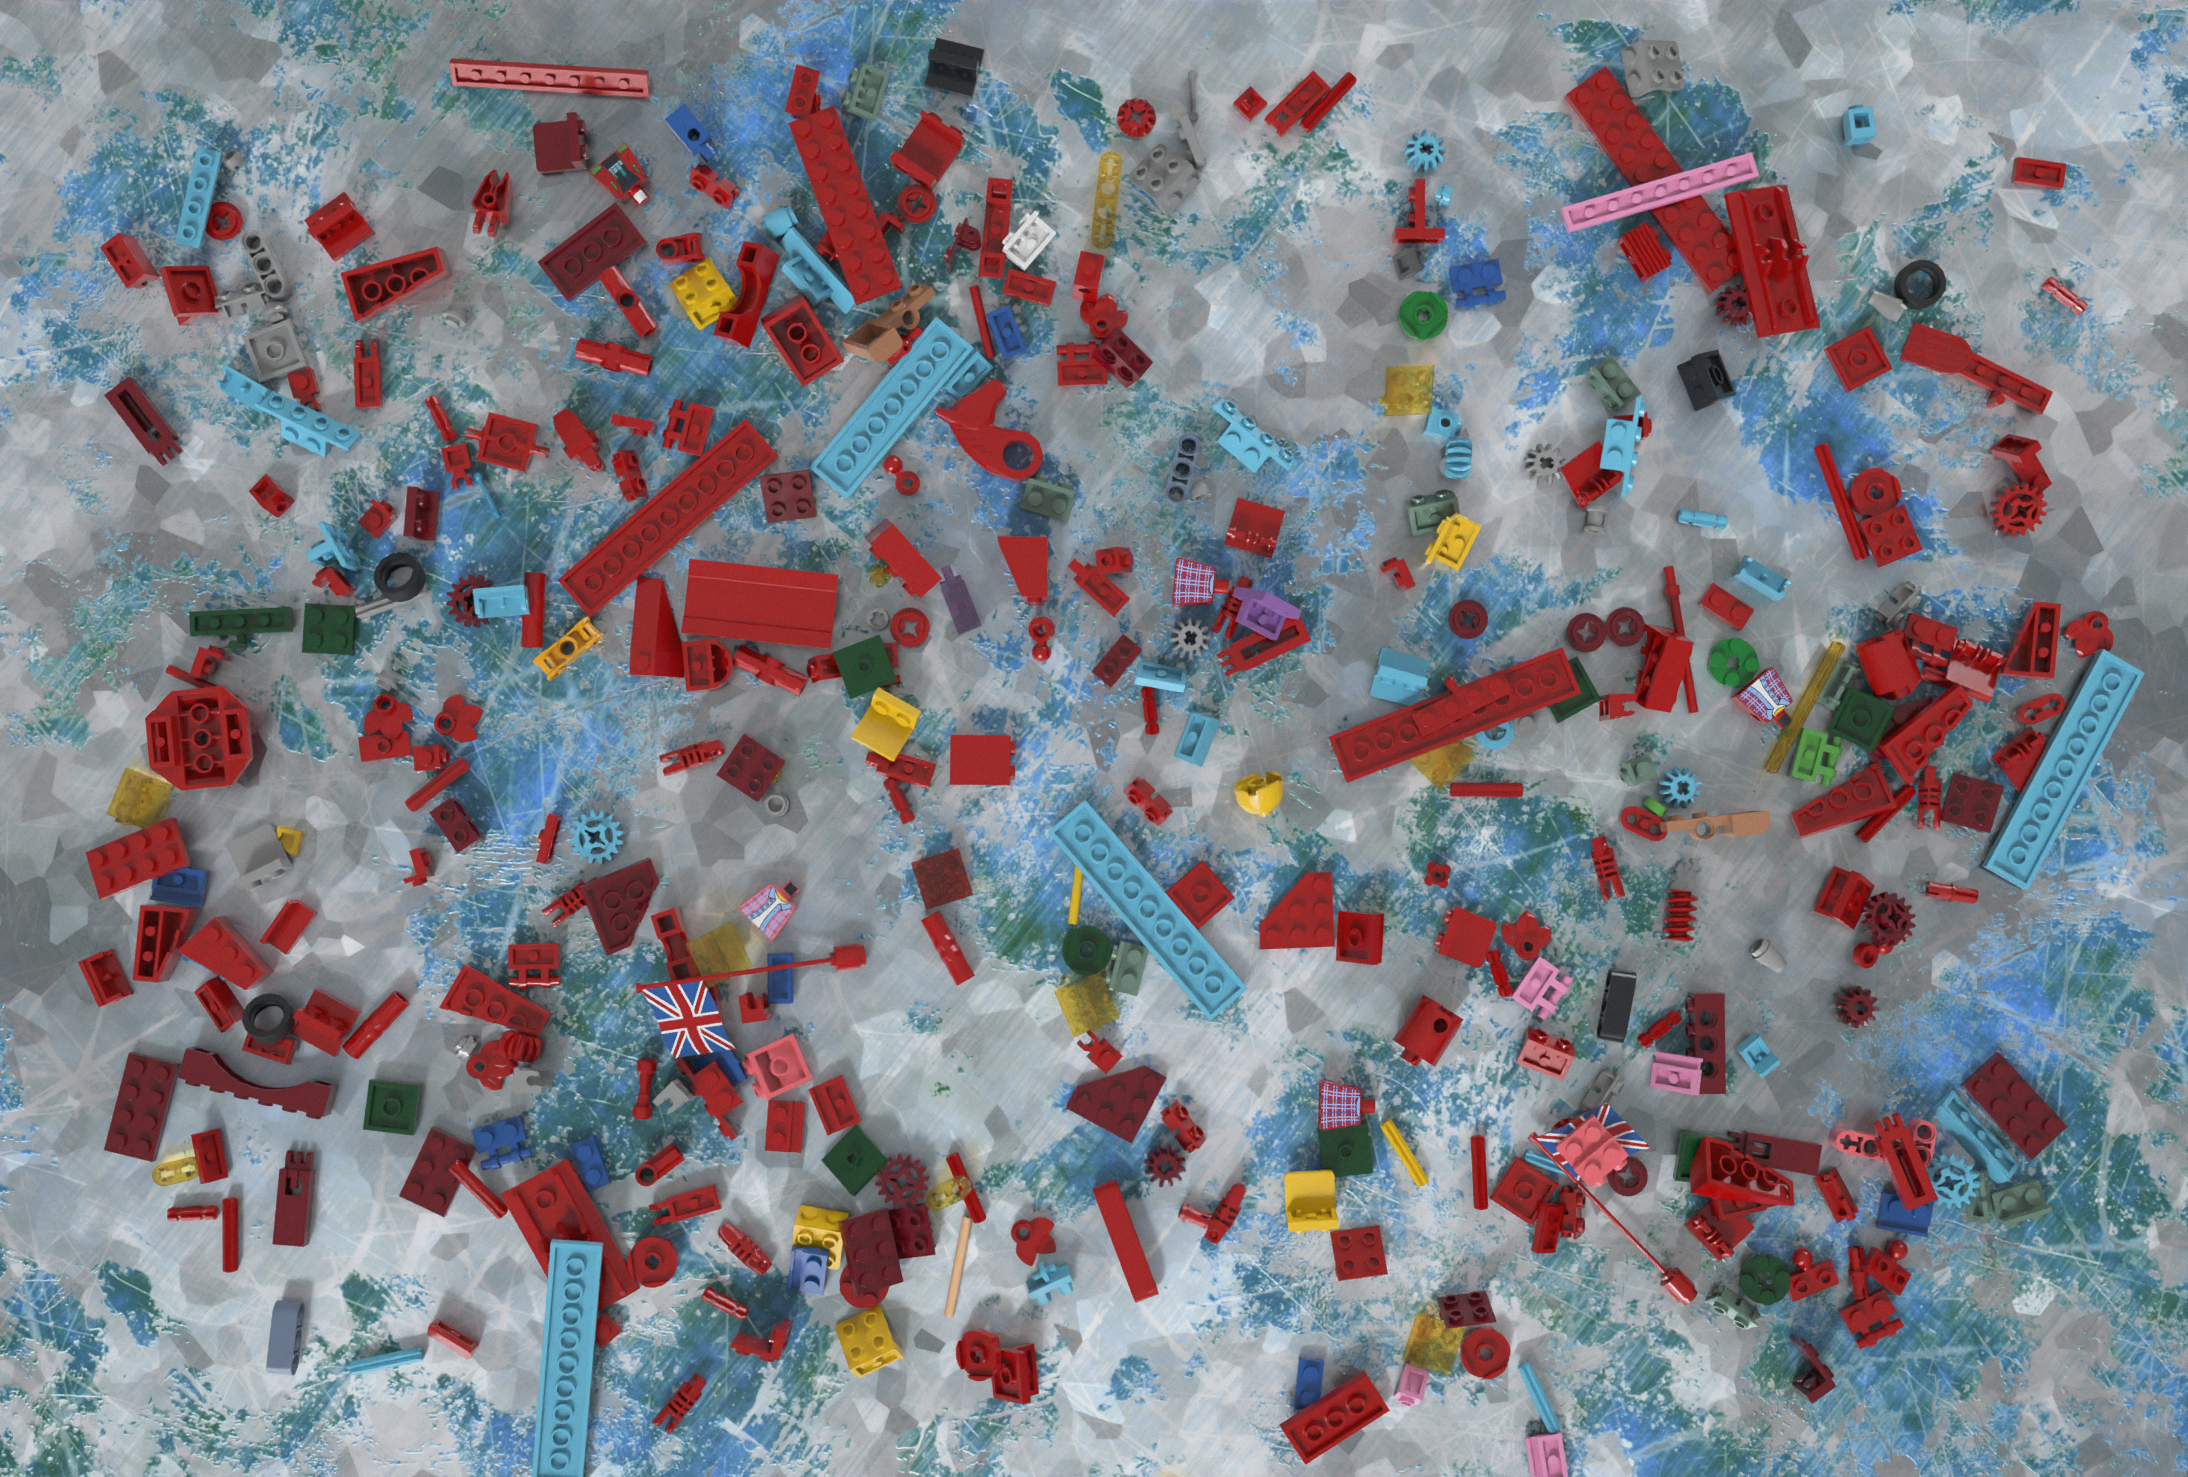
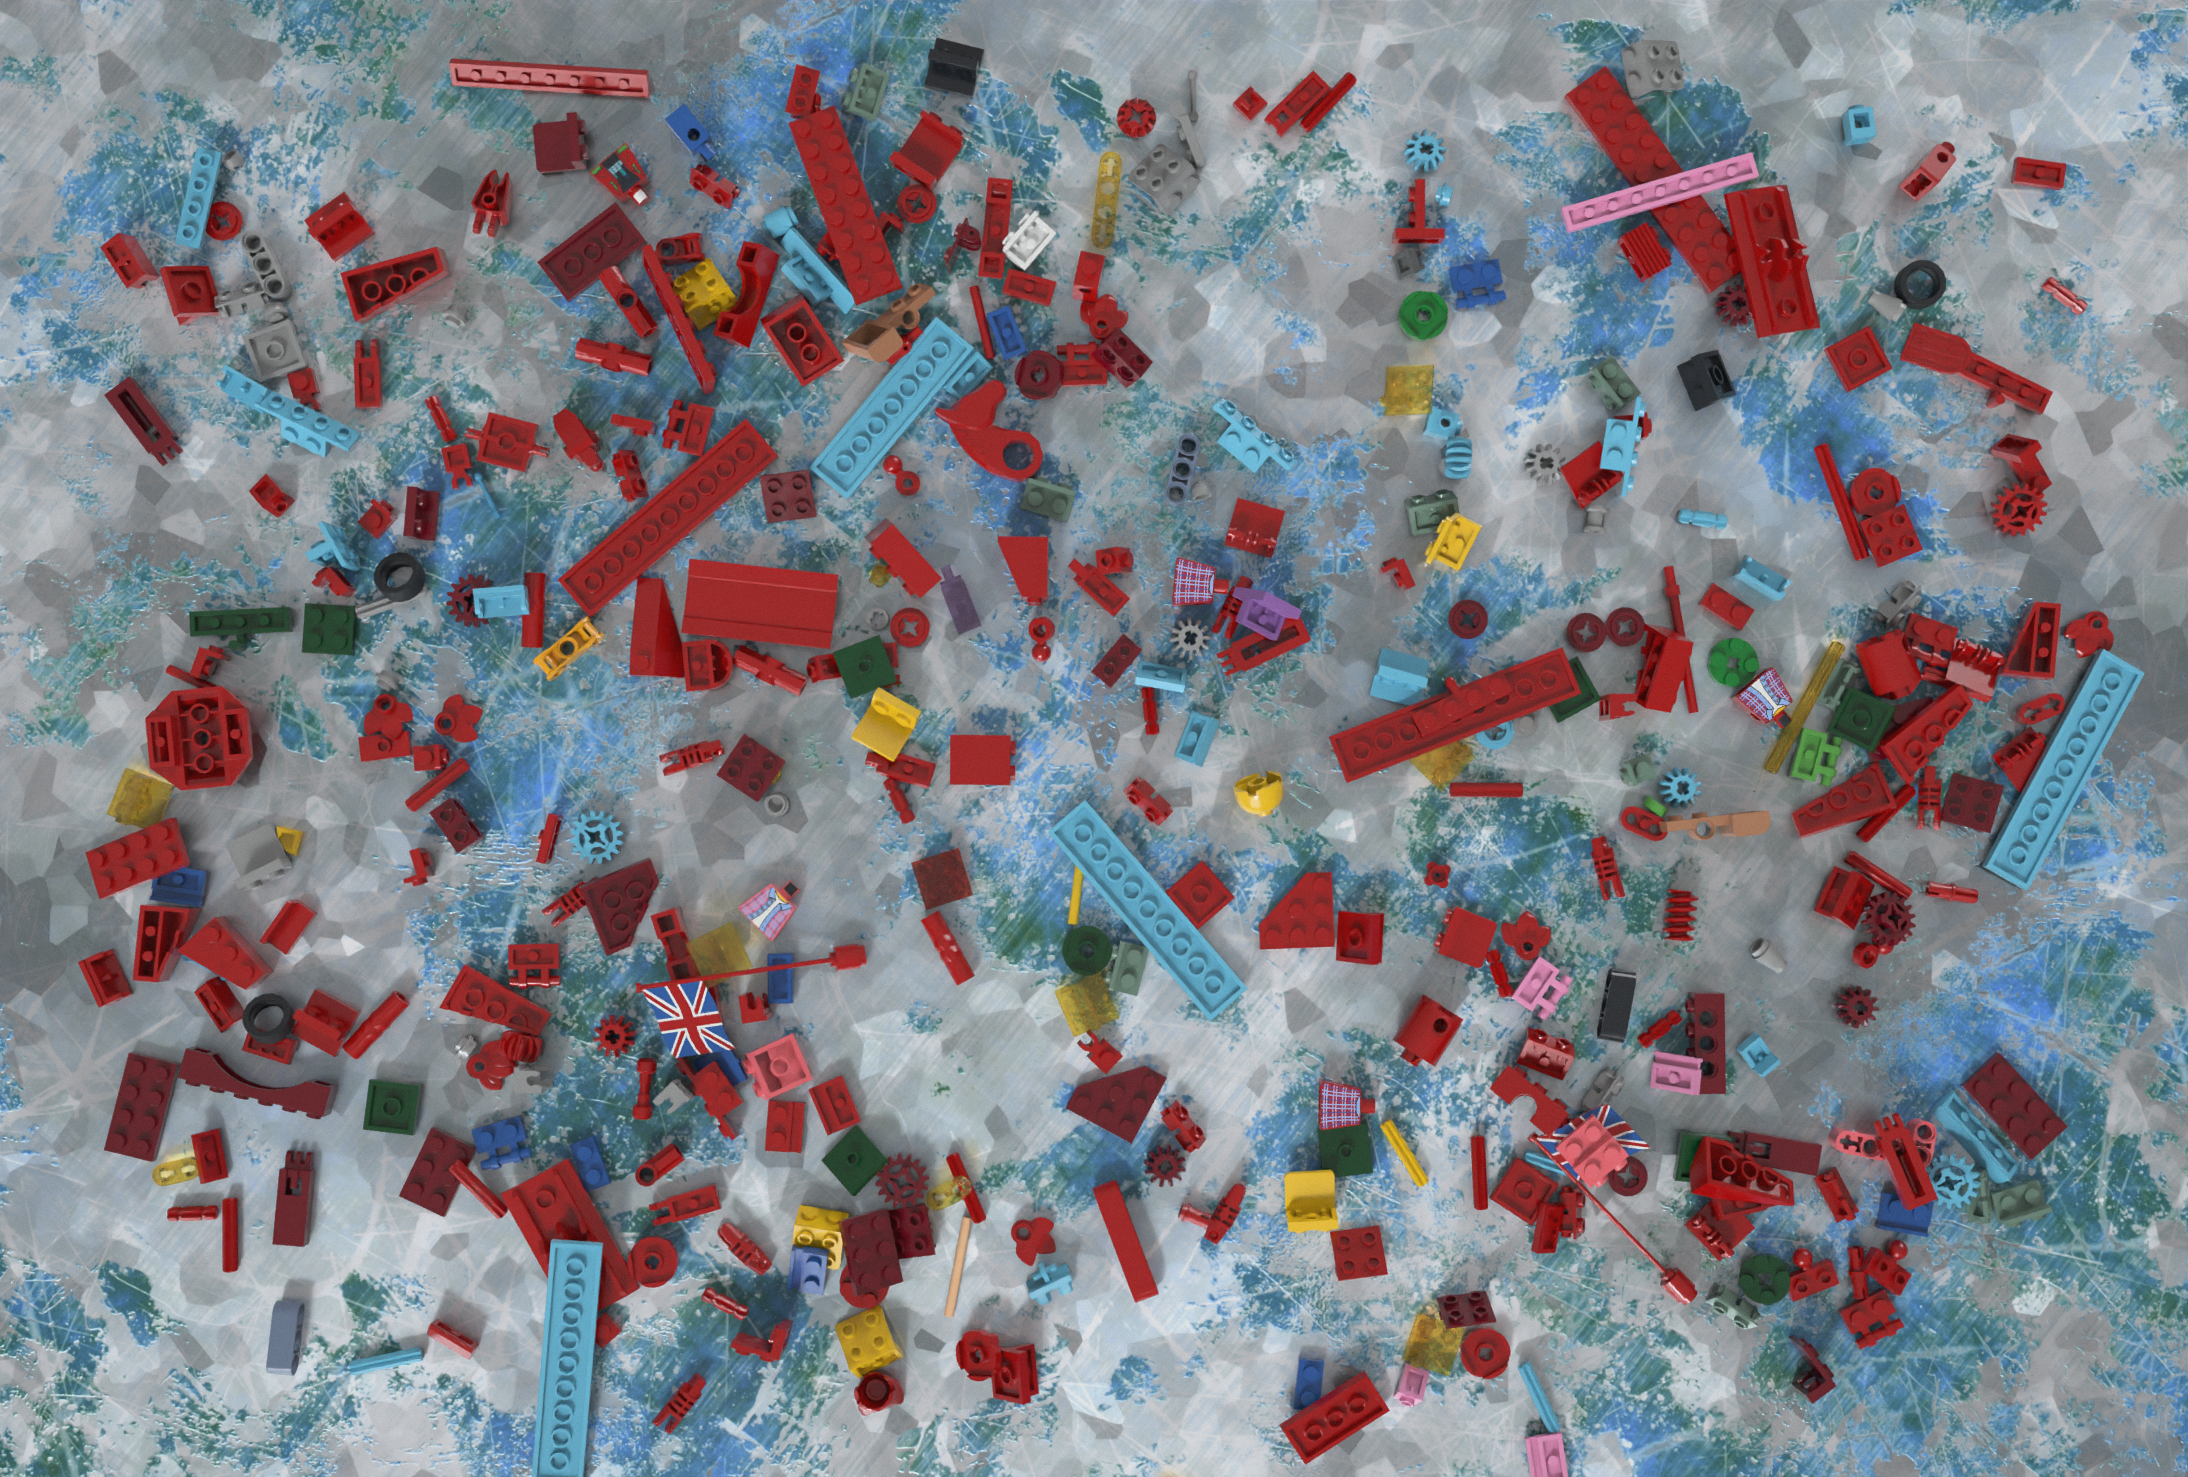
(610, 1043): none -> red gear
(681, 325): none -> red plate
(877, 1392): none -> red hair
(1051, 382): none -> dark red plate
(1549, 1113): none -> red arch
(1878, 875): none -> red axle
(1933, 166): none -> torso

